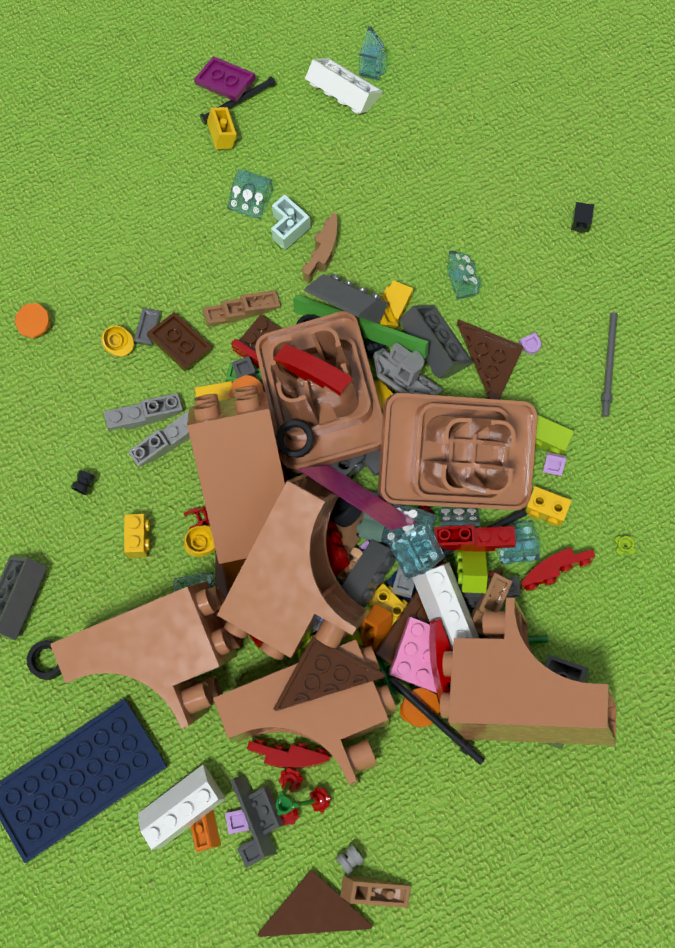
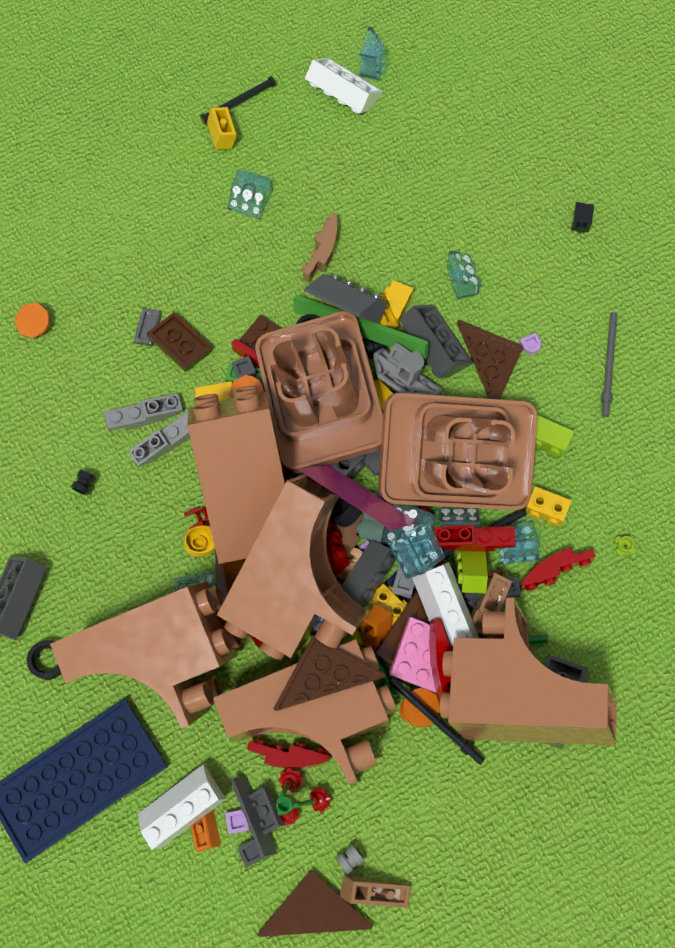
(117, 341): yellow hat -> none
(136, 535): yellow brick -> none
(224, 78): magenta plate -> none
(243, 308): medium nougat slope -> none
(280, 438): black tyre -> none
(292, 222): light aqua brick -> none
(312, 368): red slope -> none
(554, 463): lavender tile -> none

